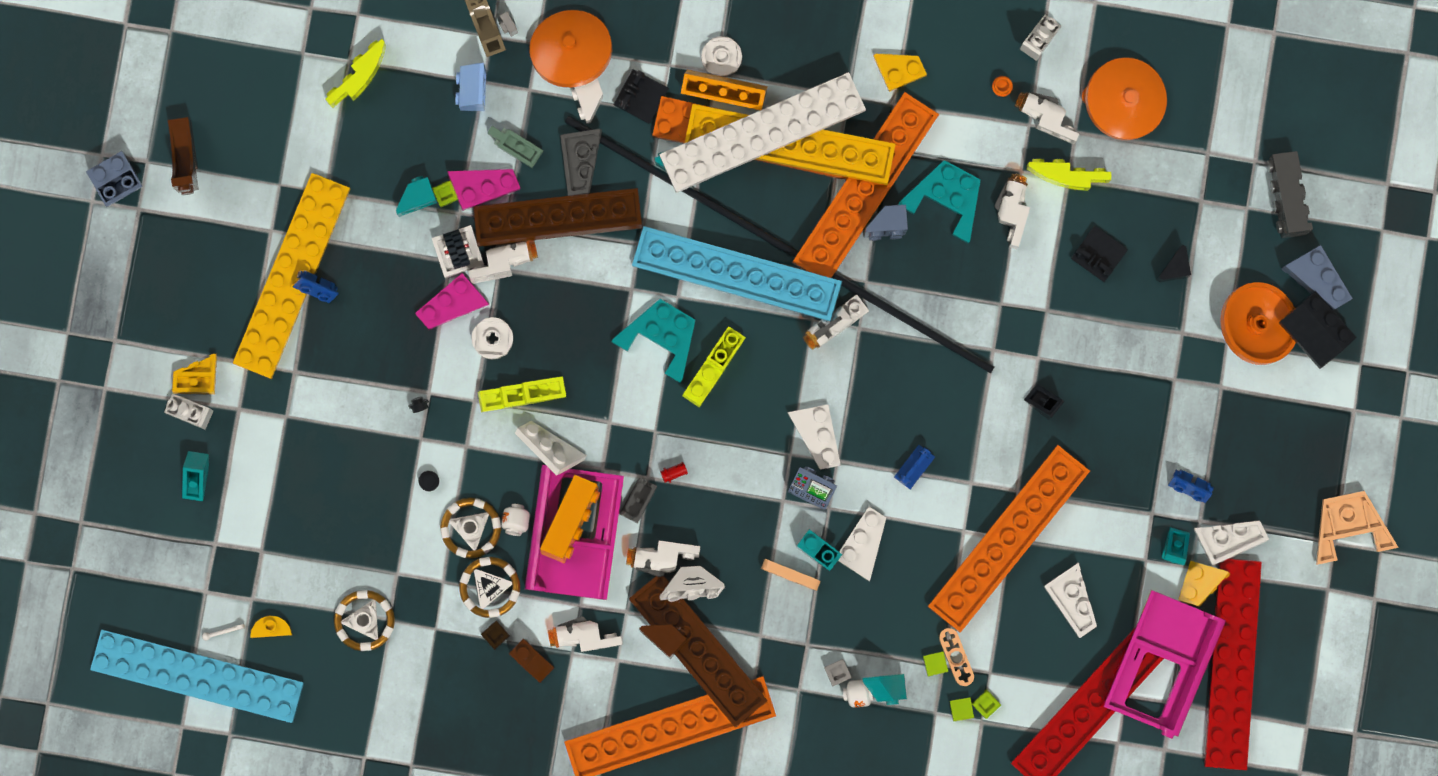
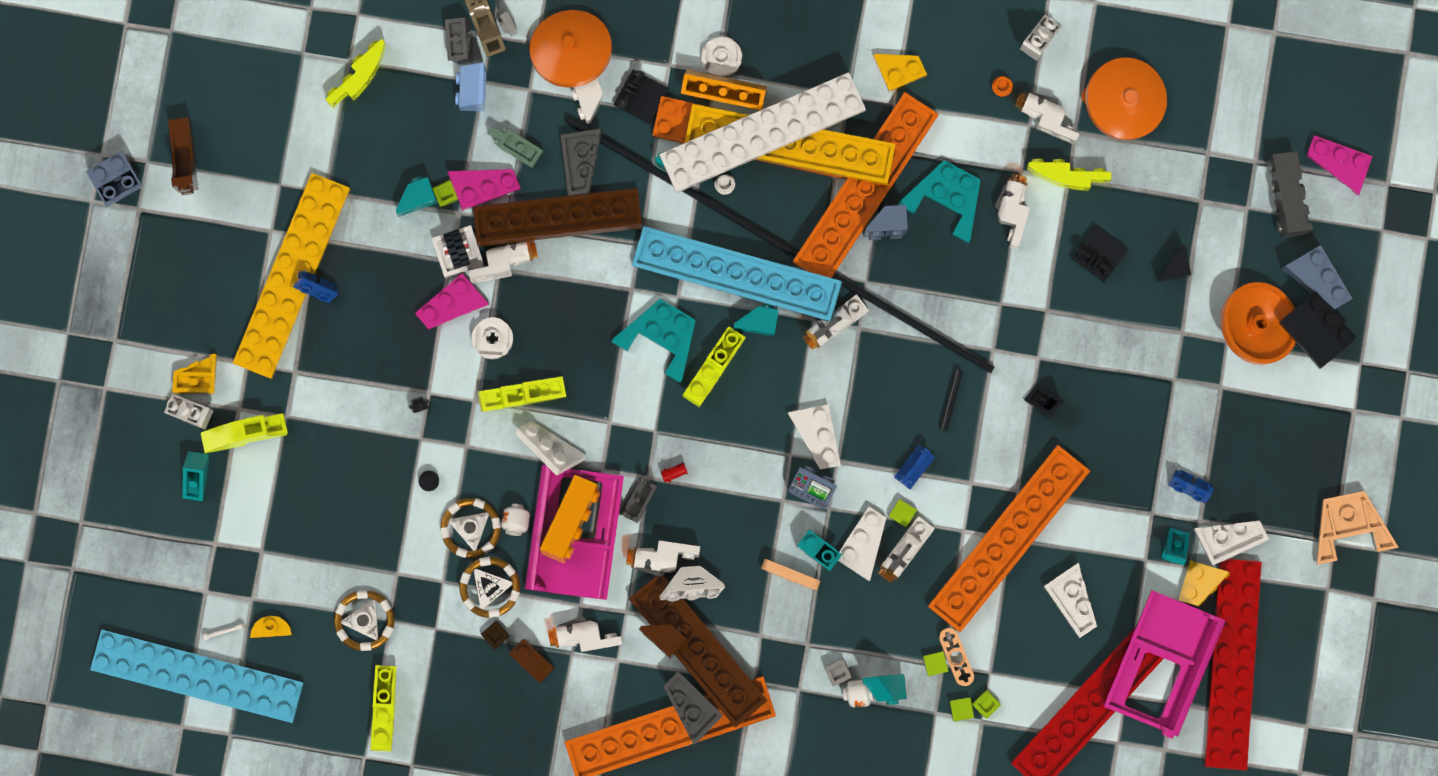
(242, 432): none -> neon yellow slope
(383, 708): none -> neon yellow slope
(459, 40): none -> dark grey hinge
(692, 707): none -> dark grey wing
(724, 184): none -> white plate
(759, 321): none -> teal slope
(902, 513): none -> lime tile
(905, 549): none -> white plate
(951, 400): none -> black bar
(1340, 161): none -> dark pink wing

